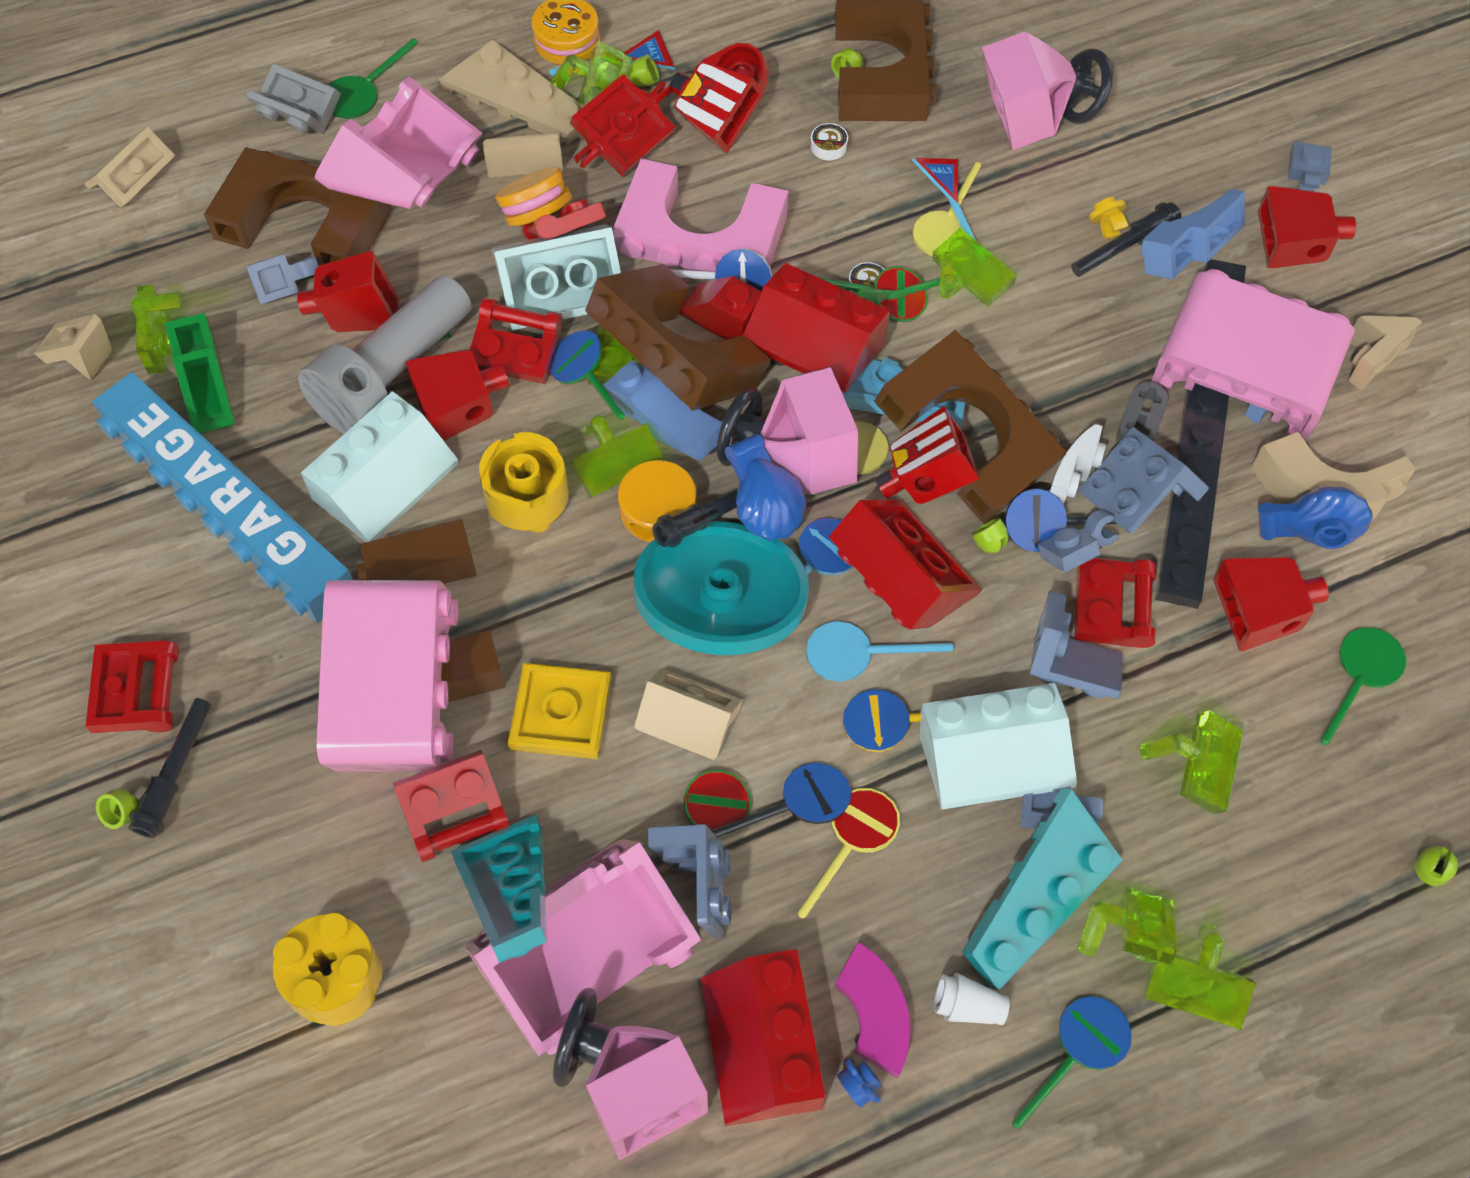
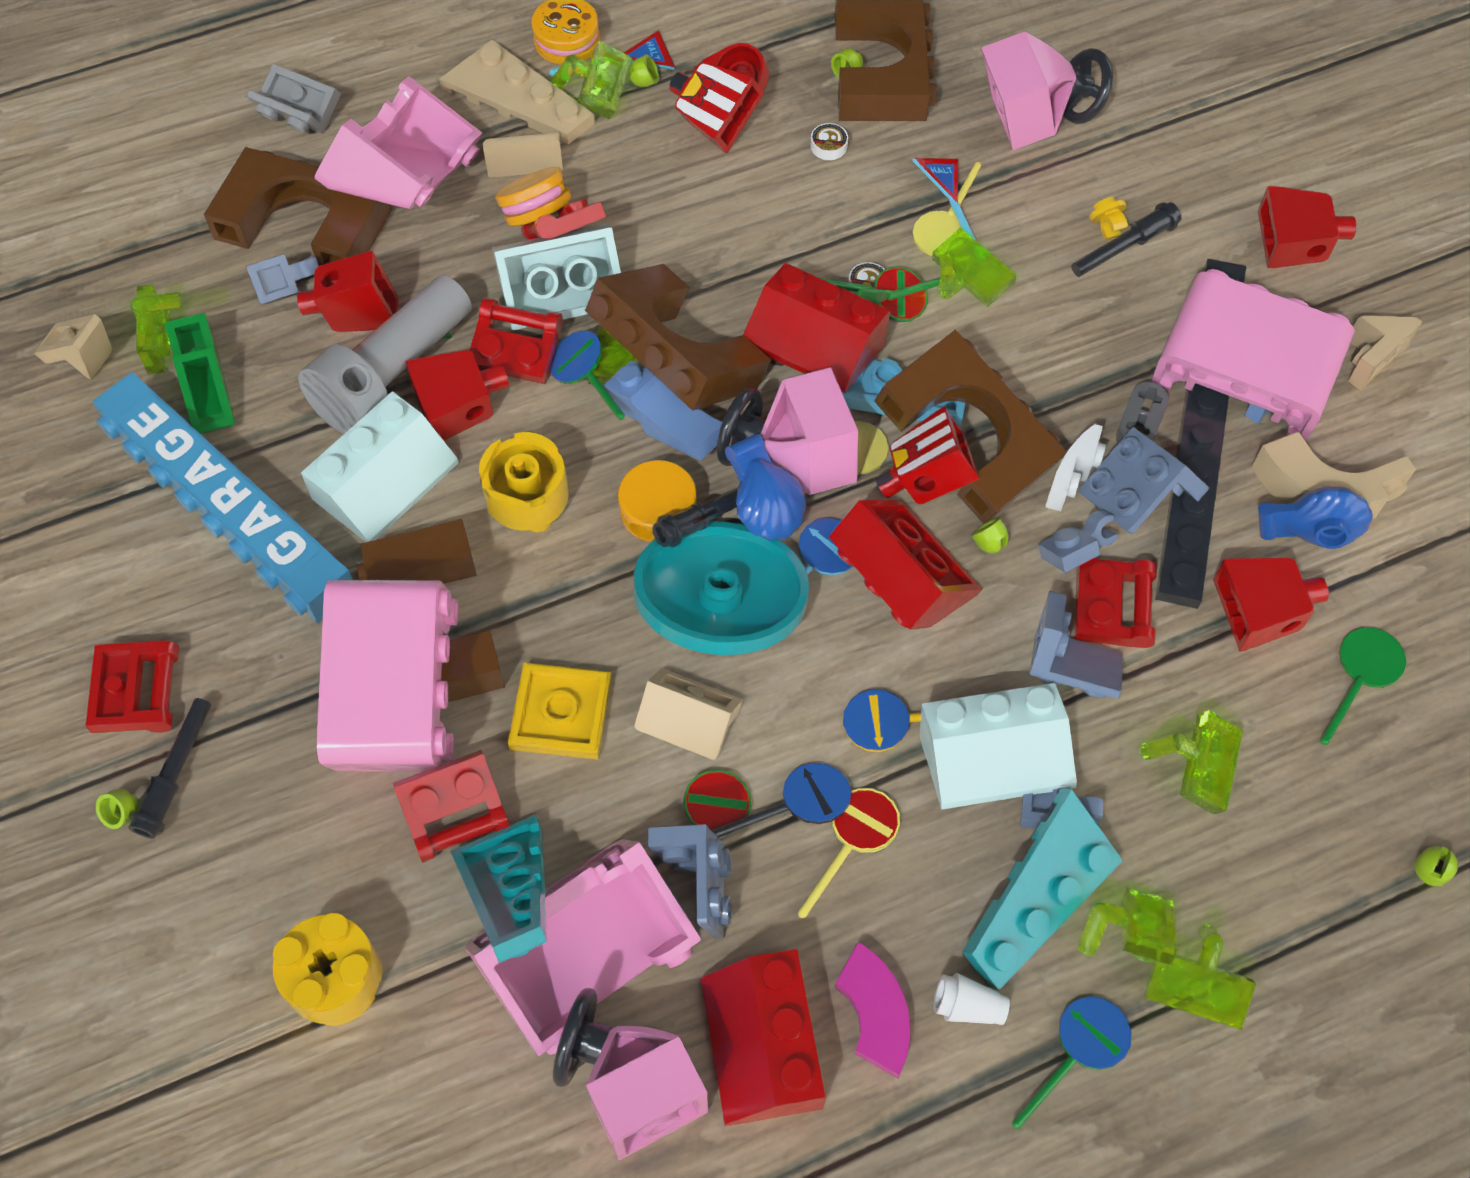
(131, 166): tan panel -> none
(358, 93): green piece -> none
(610, 462): clear neon green plate -> none
(622, 124): red plate -> none
(649, 234): bright pink arch -> none
(721, 306): red slope -> none
(740, 263): blue piece -> none
(843, 651): medium azure piece -> none
(860, 1082): blue plate -> none
(1037, 517): piece -> none
(1193, 237): medium blue slope -> none
(1309, 165): sand blue plate -> none

